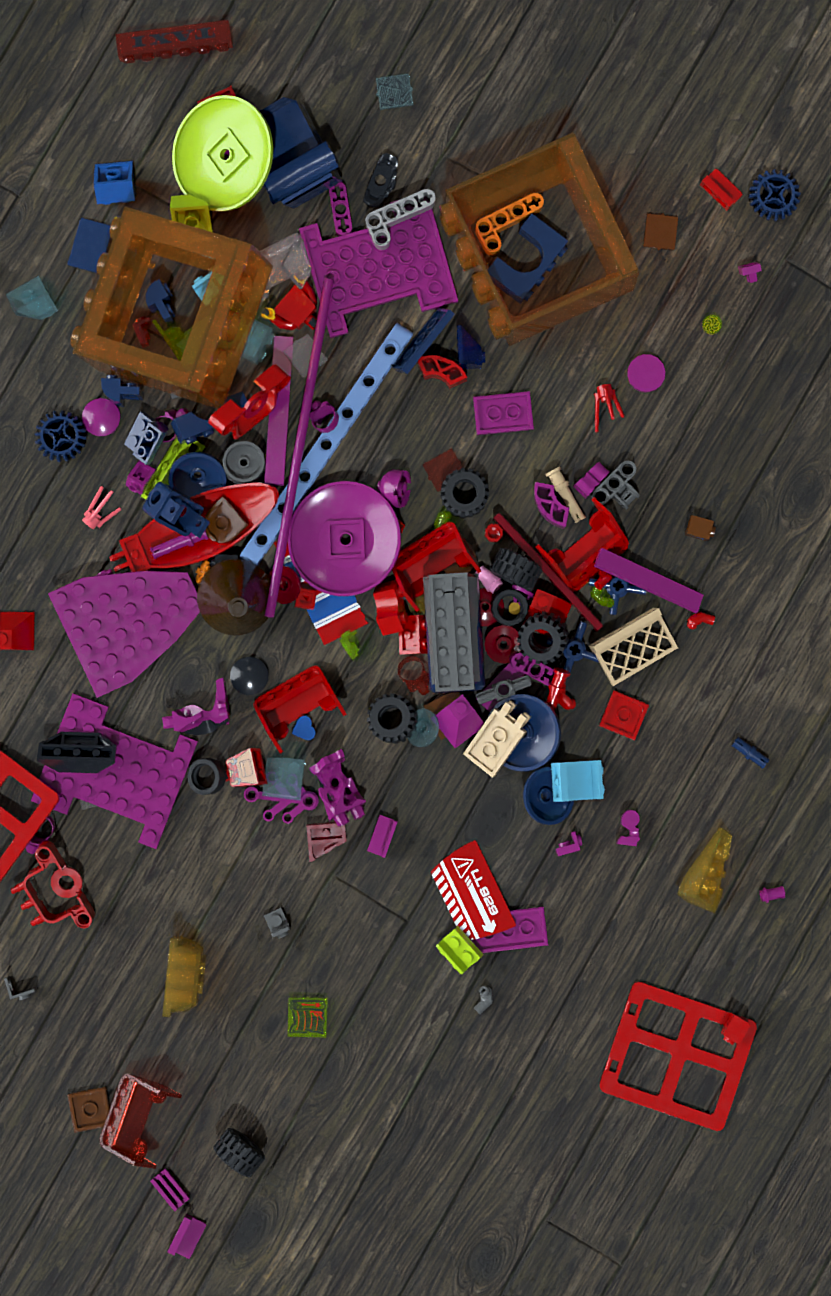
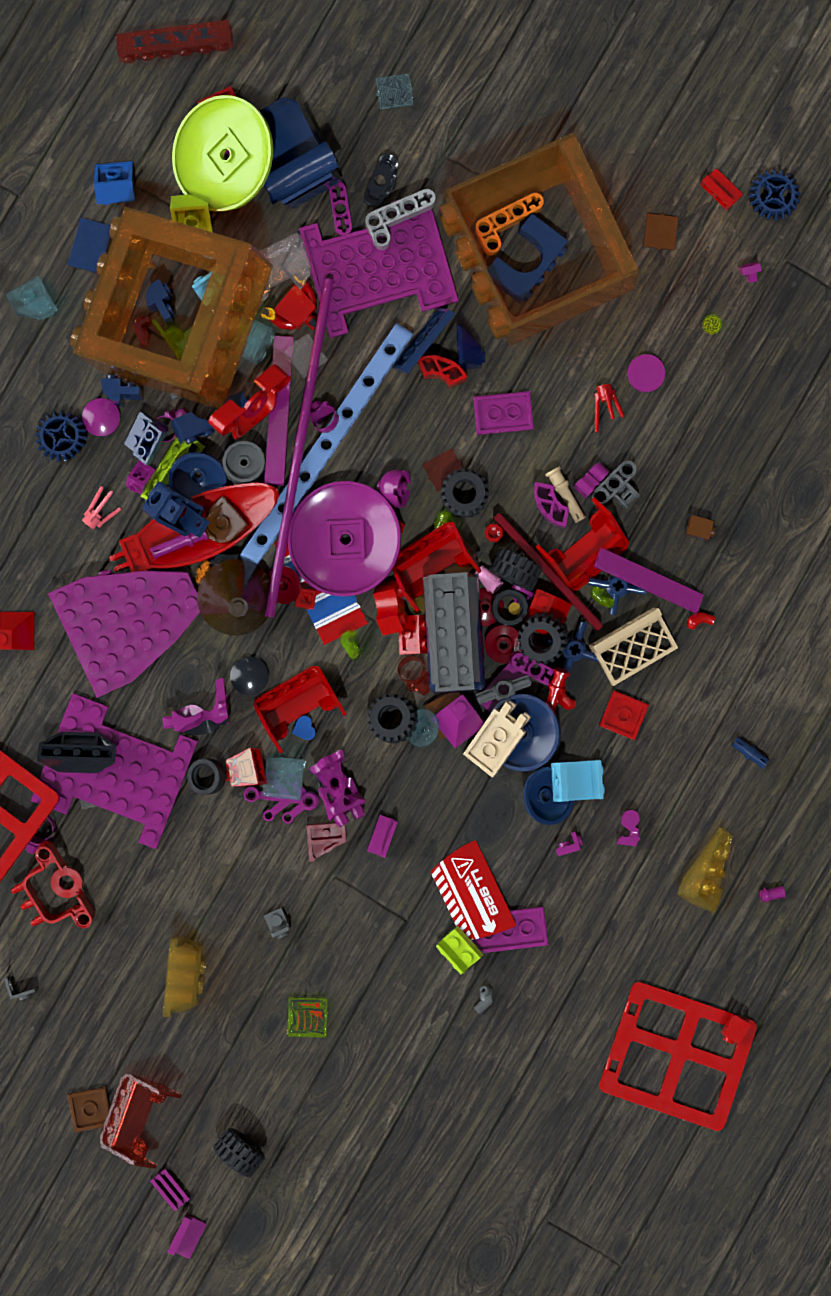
(604, 578): red arm -> none

